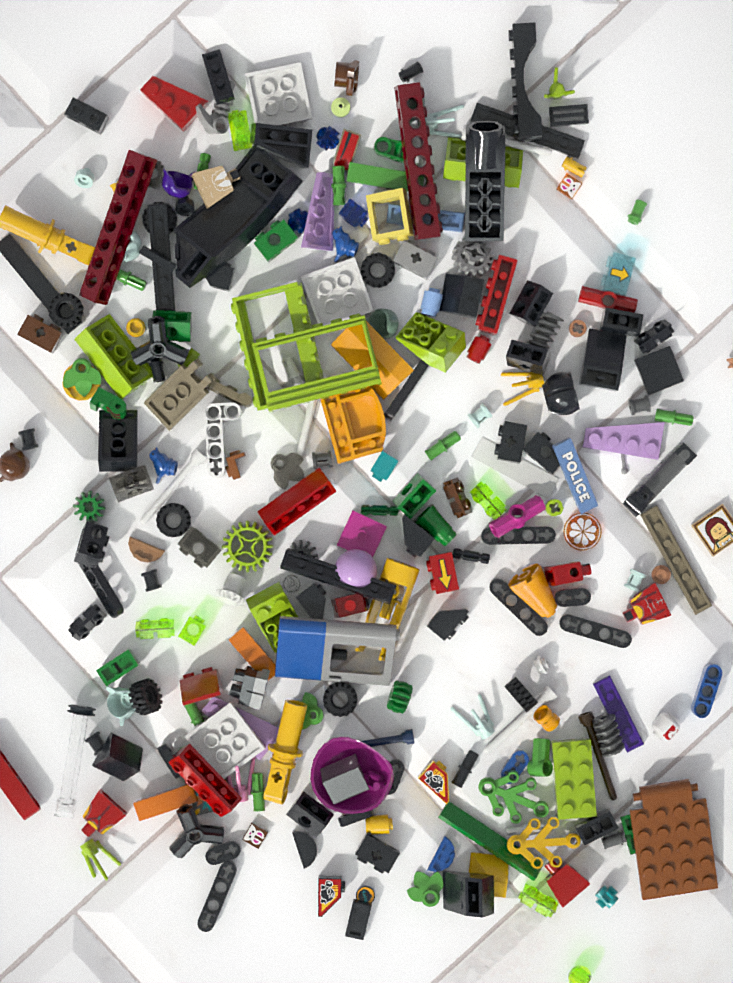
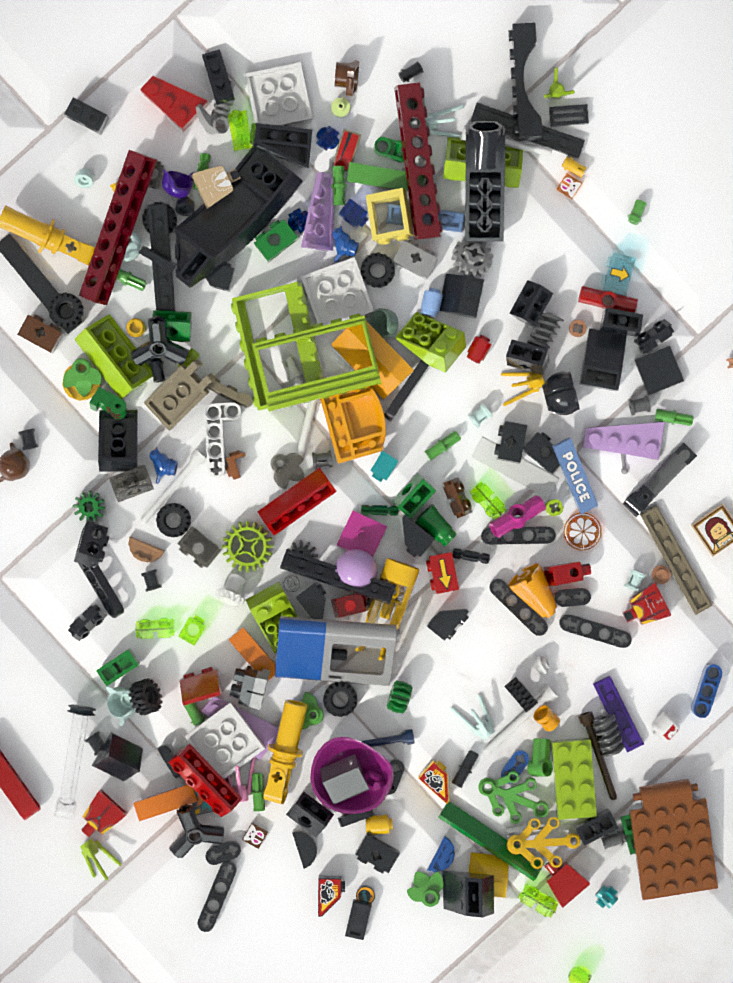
(497, 295): red brick -> none

